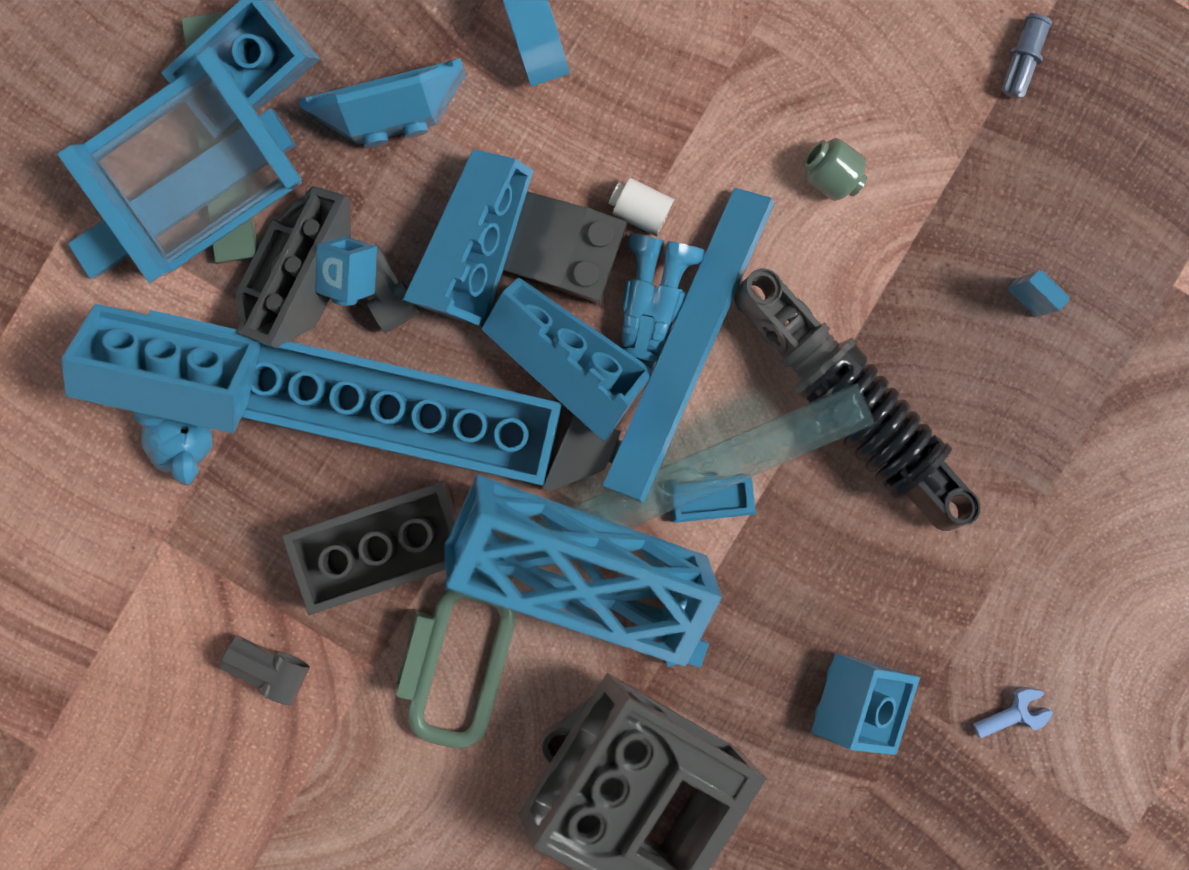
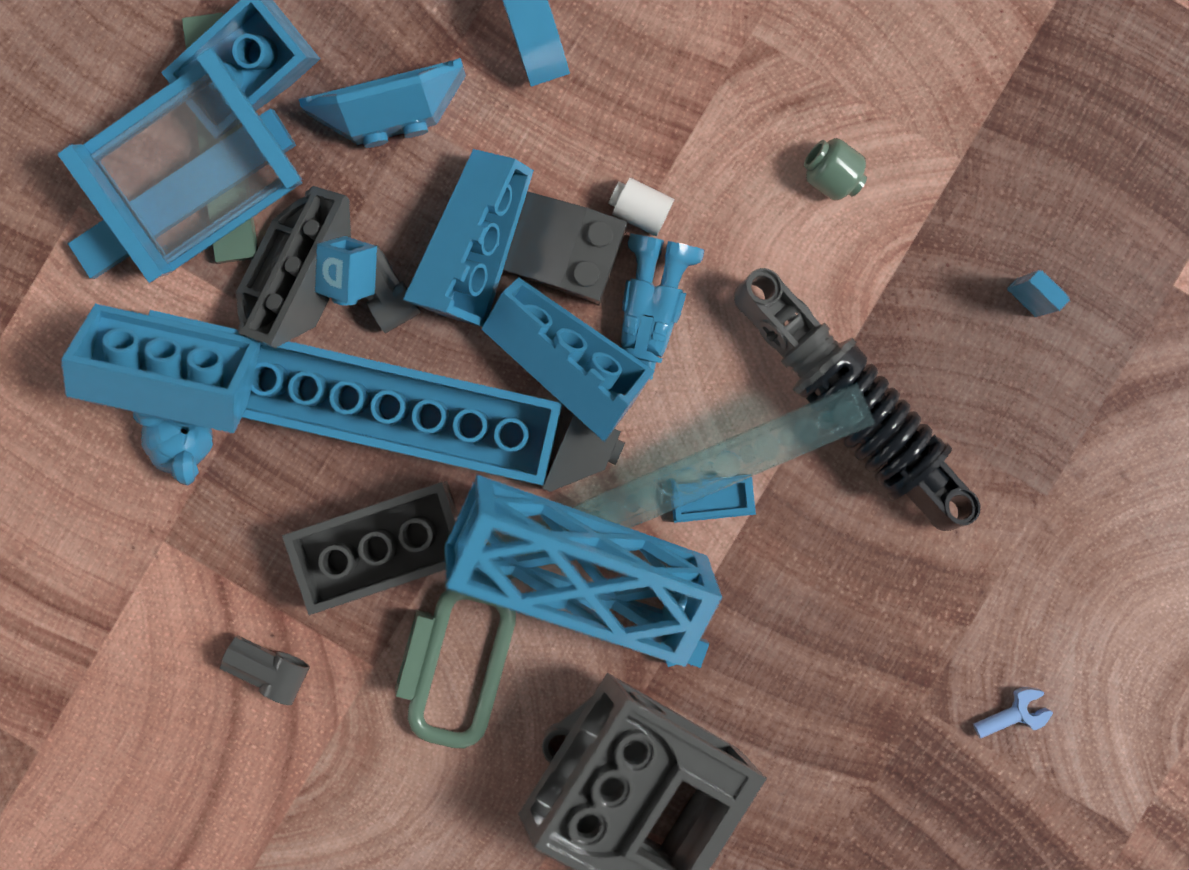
(688, 345): dark azure tile -> none
(864, 705): dark azure slope -> none
(1026, 55): sand blue axle -> none

